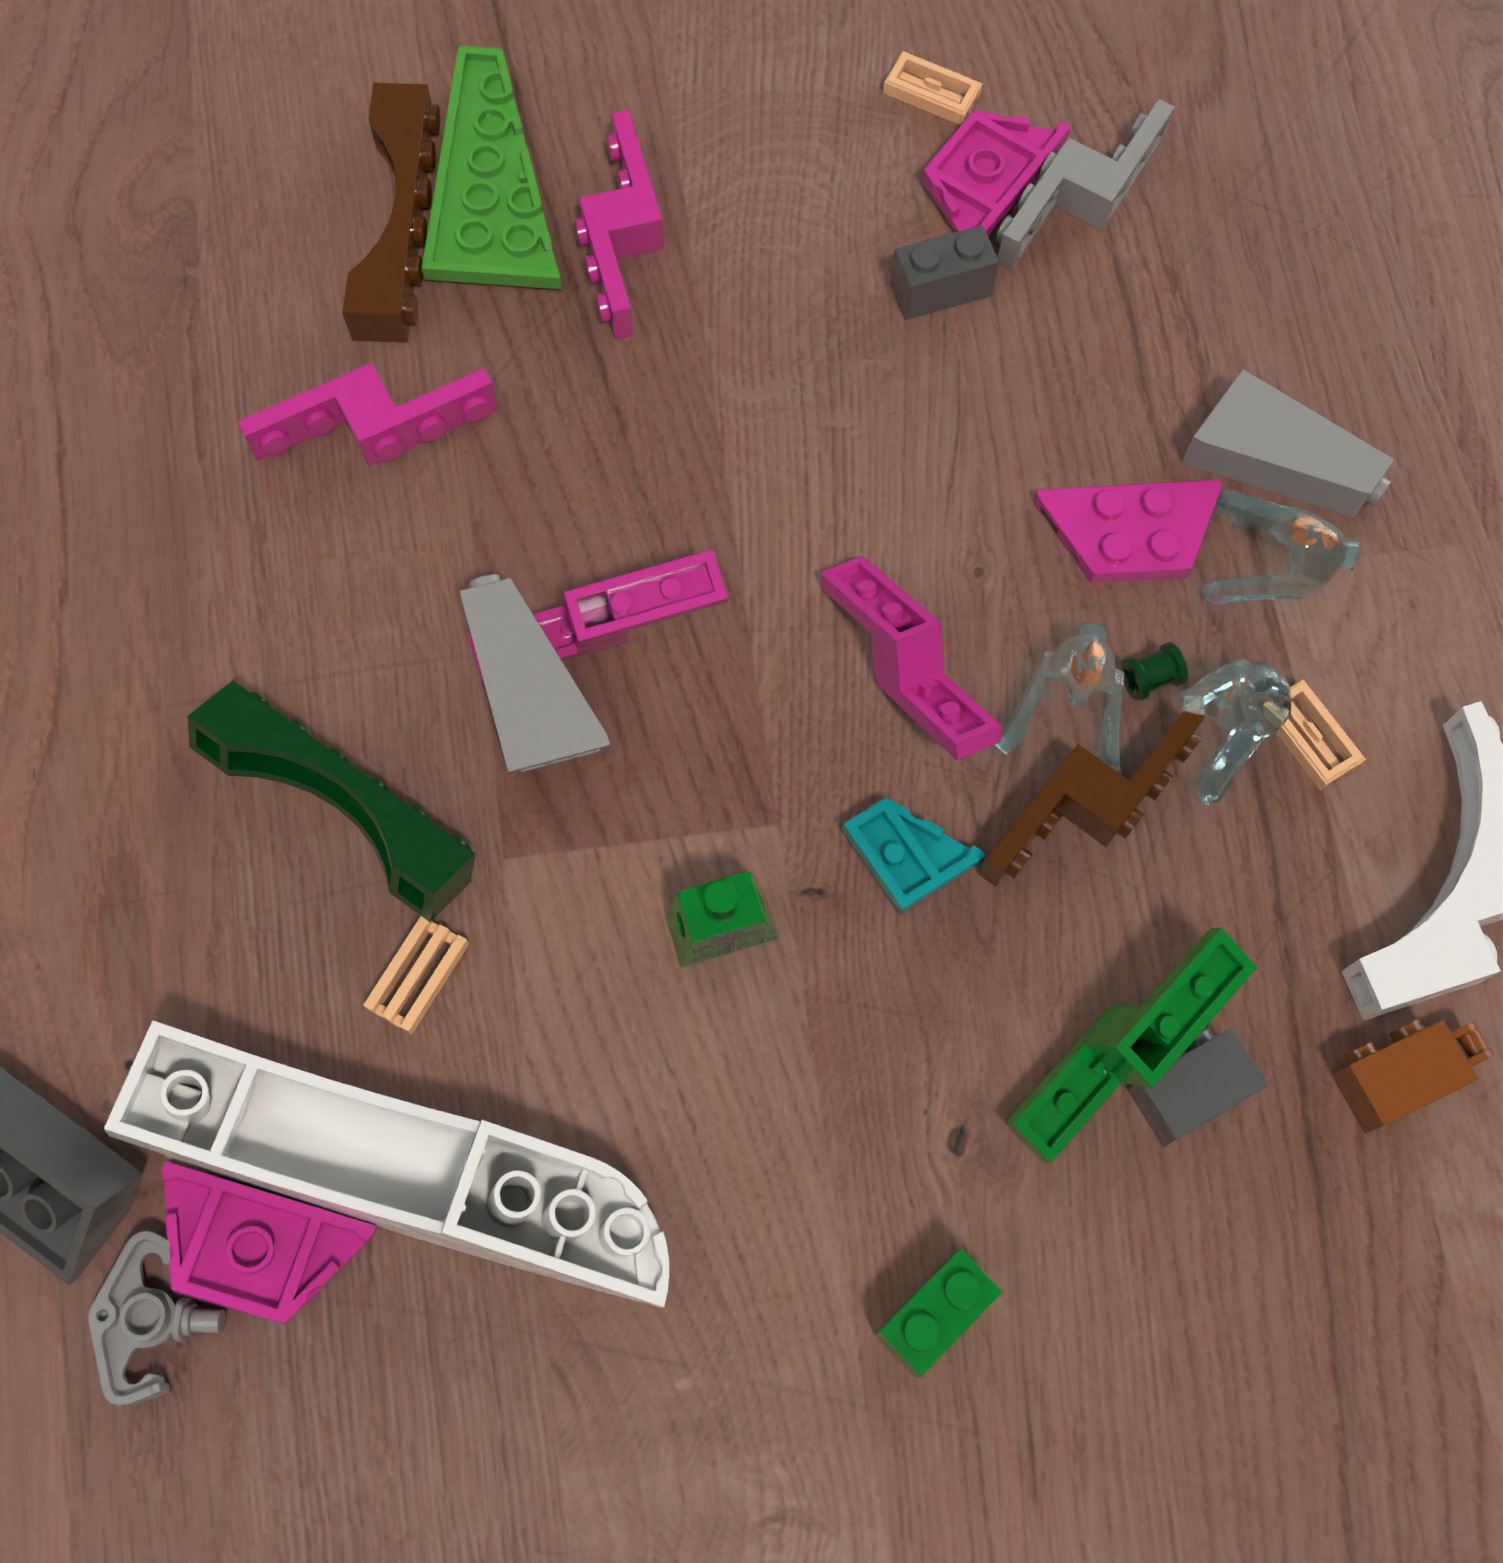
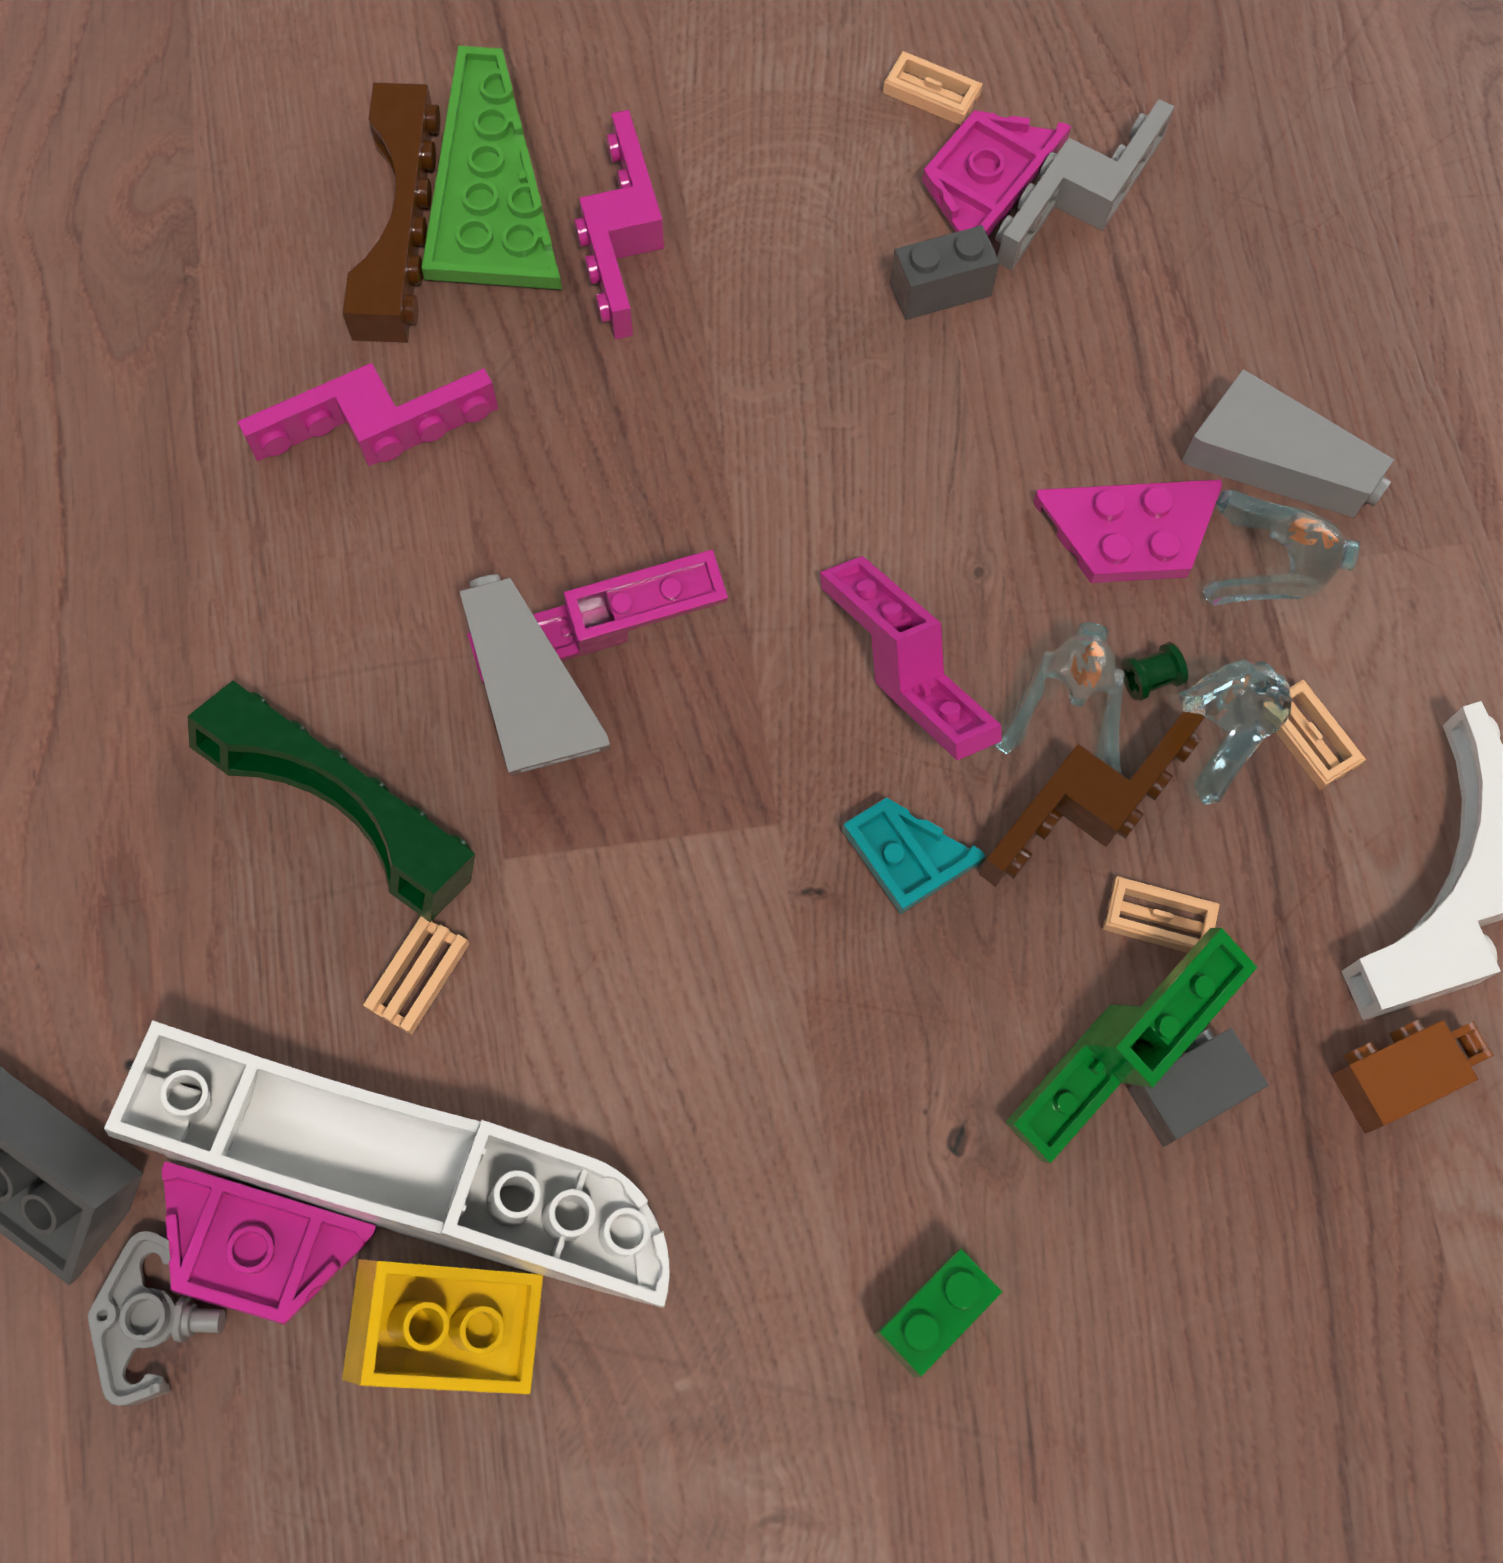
(442, 1328): none -> yellow slope
(719, 918): green torso -> none
(1151, 934): none -> light nougat tile

